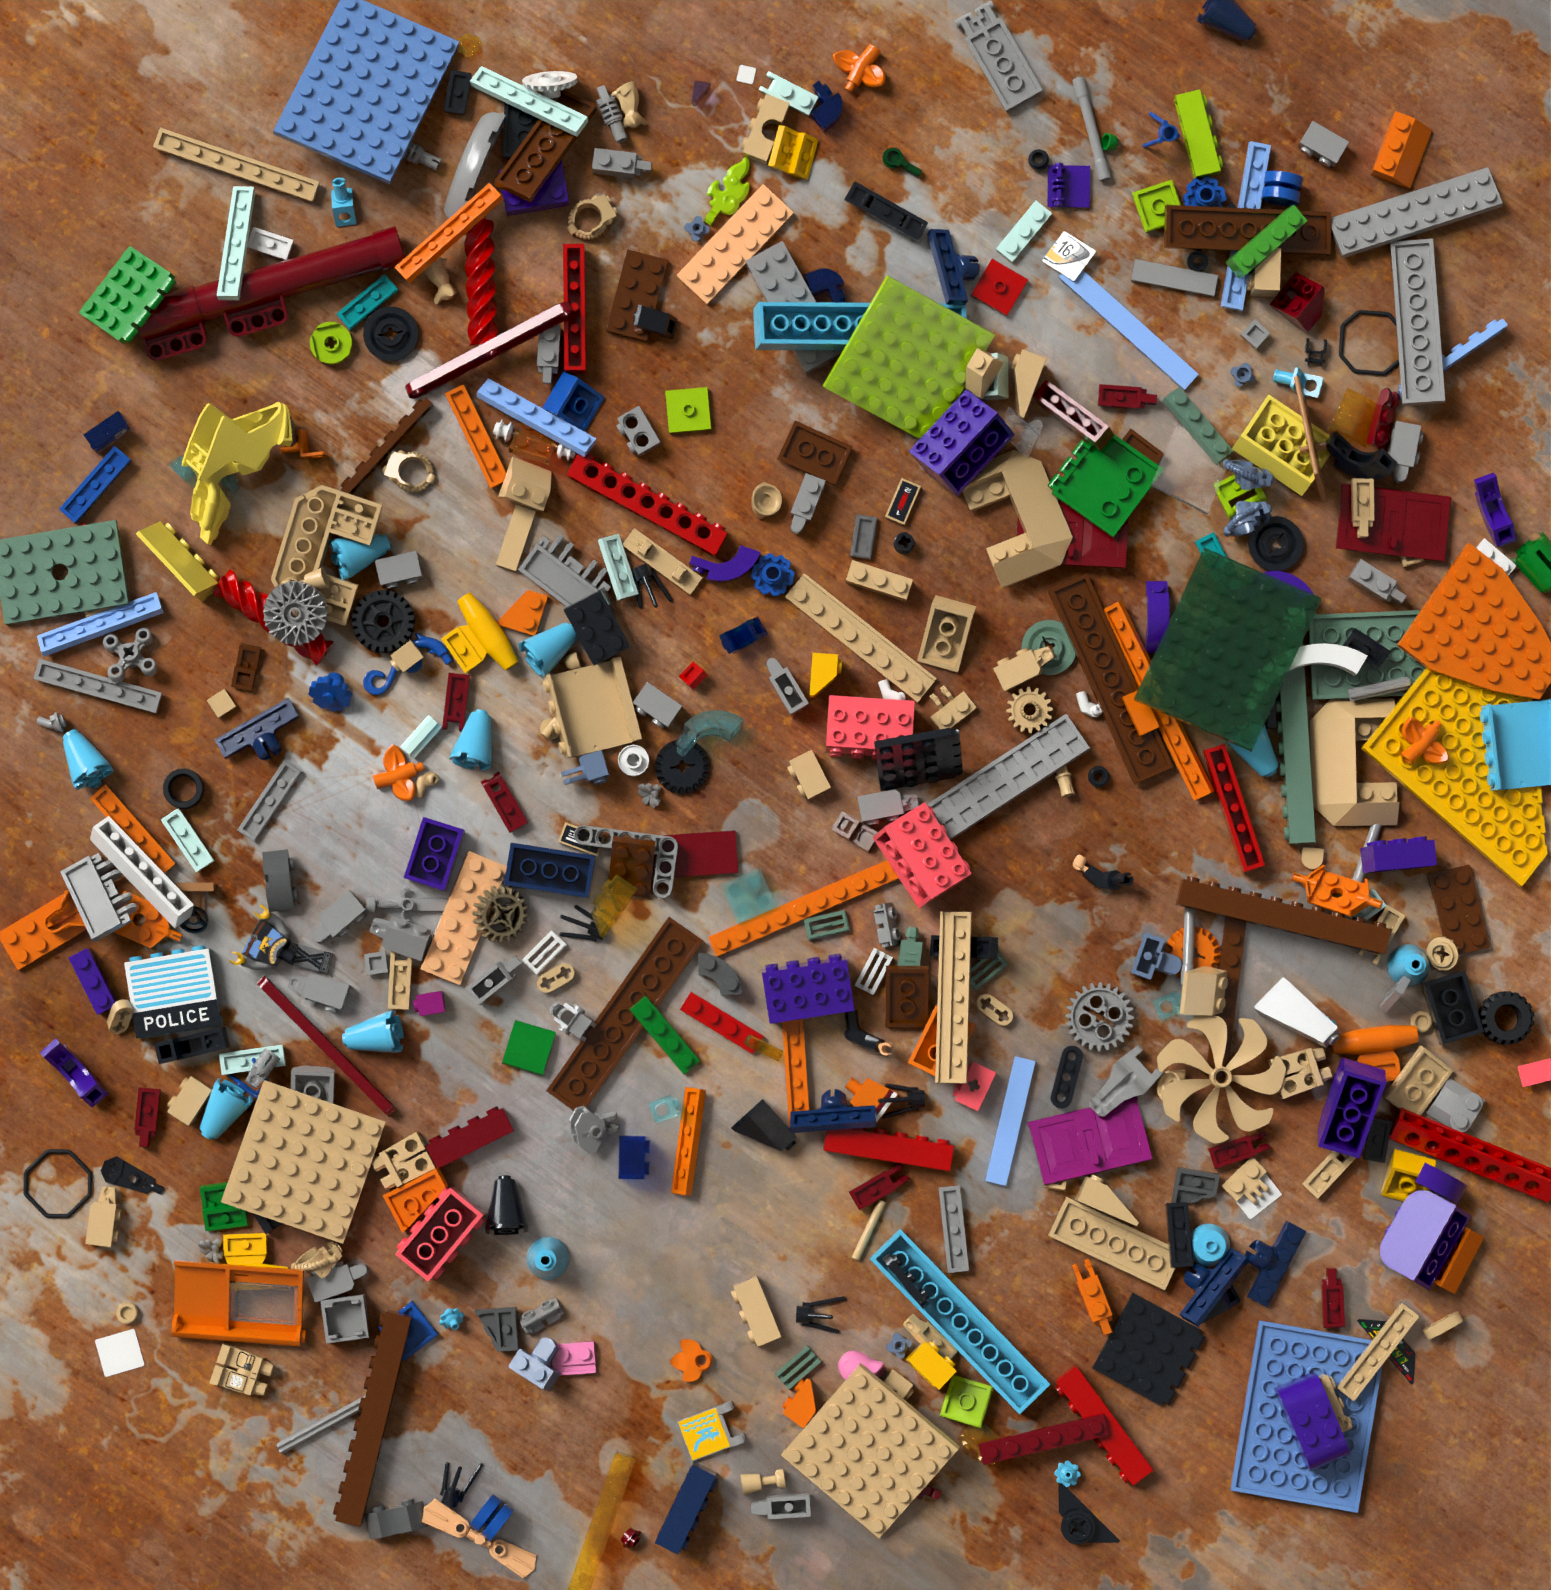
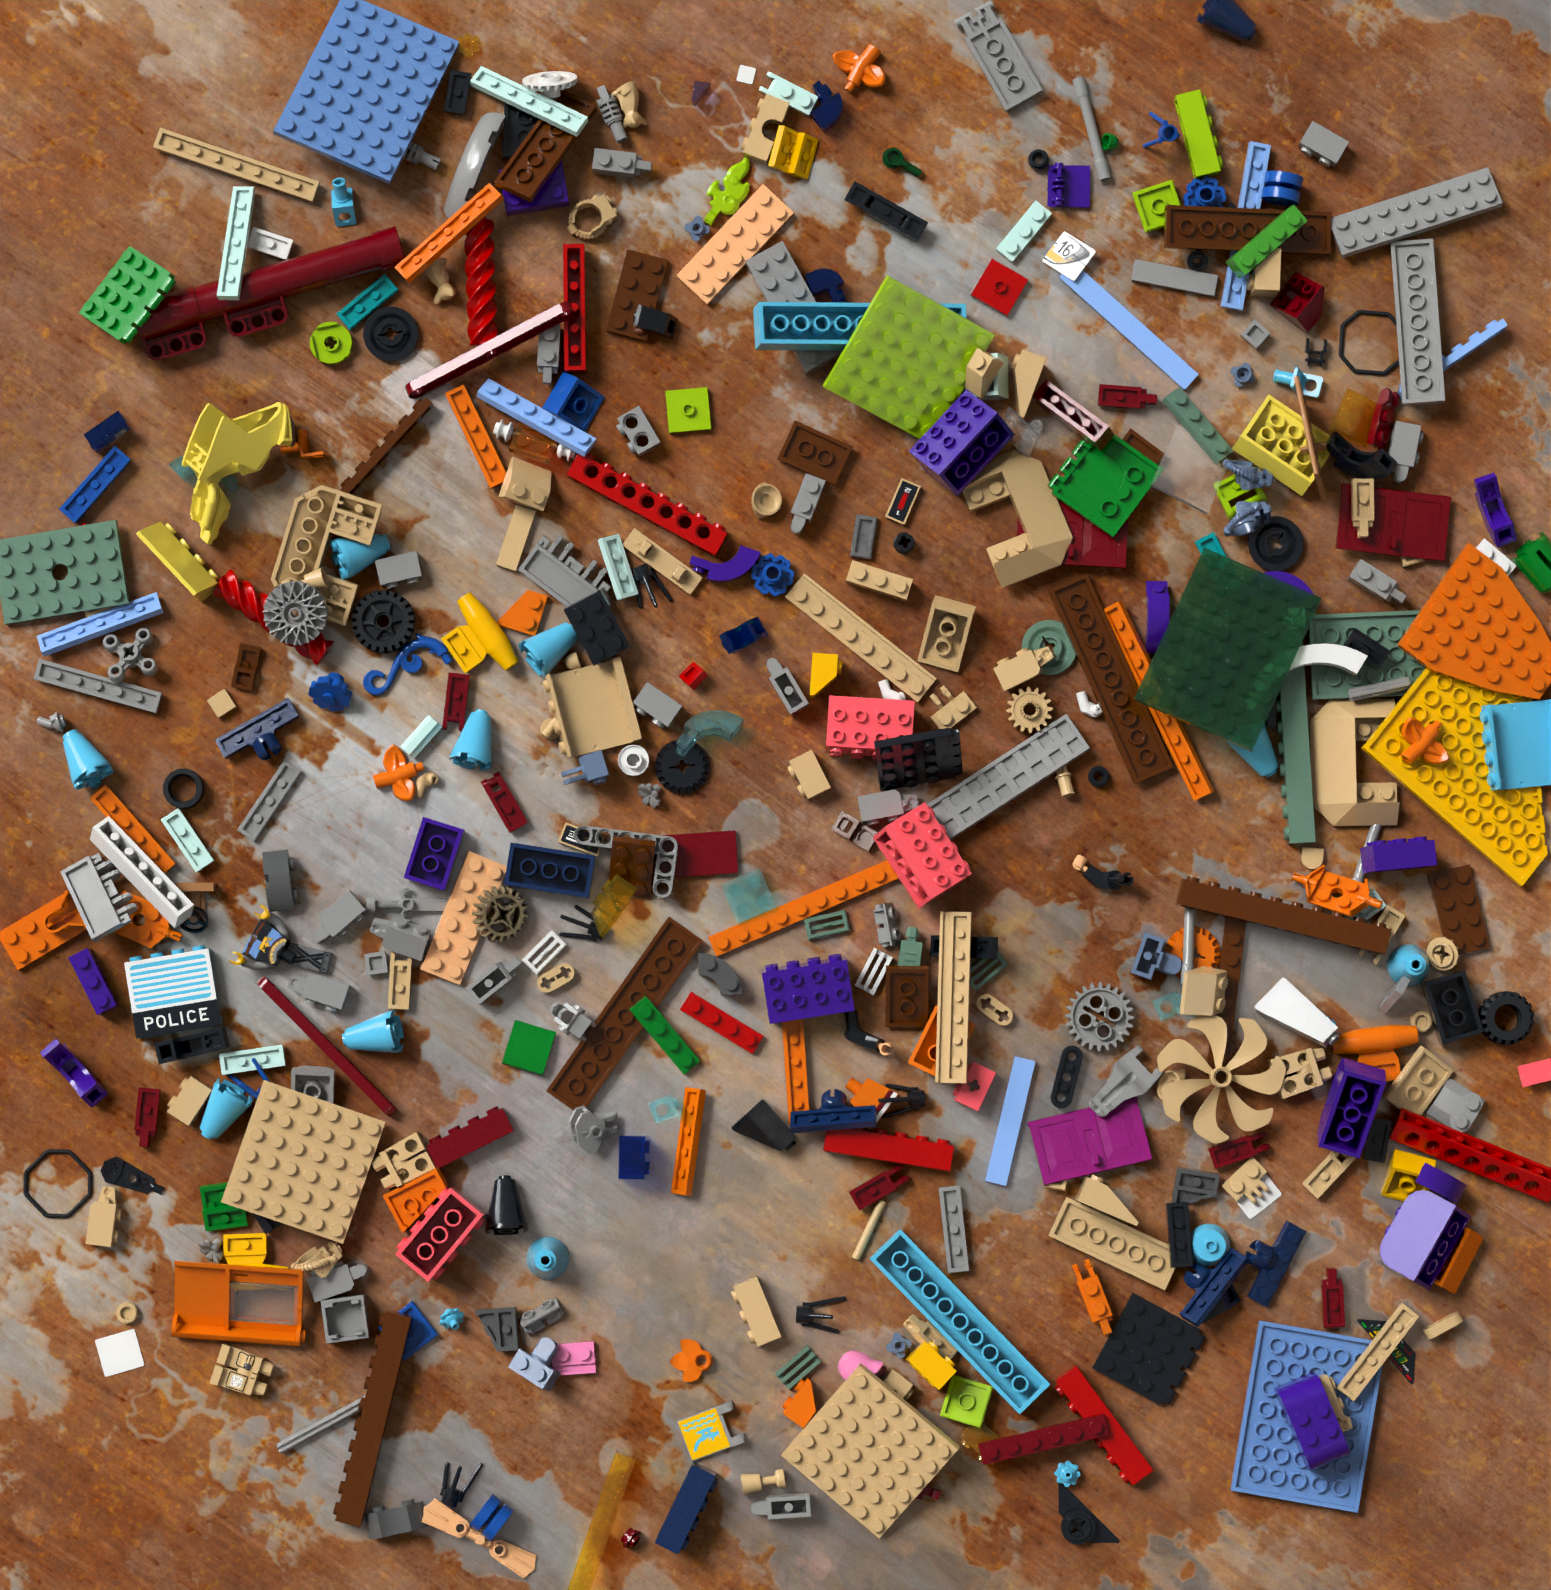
(119, 1016): tan beam -> none
(258, 1072): light grey hinge -> none
(395, 463): tan piece -> none
(406, 656): tan brick -> none
(429, 1003): magenta brick -> none
(763, 1047): clear yellow axle -> none
(907, 1280): black plate -> none
(951, 267): dark blue plate -> none
(1141, 715): orange tile -> none
(1233, 808): red brick -> none
(1401, 150): orange slope -> none

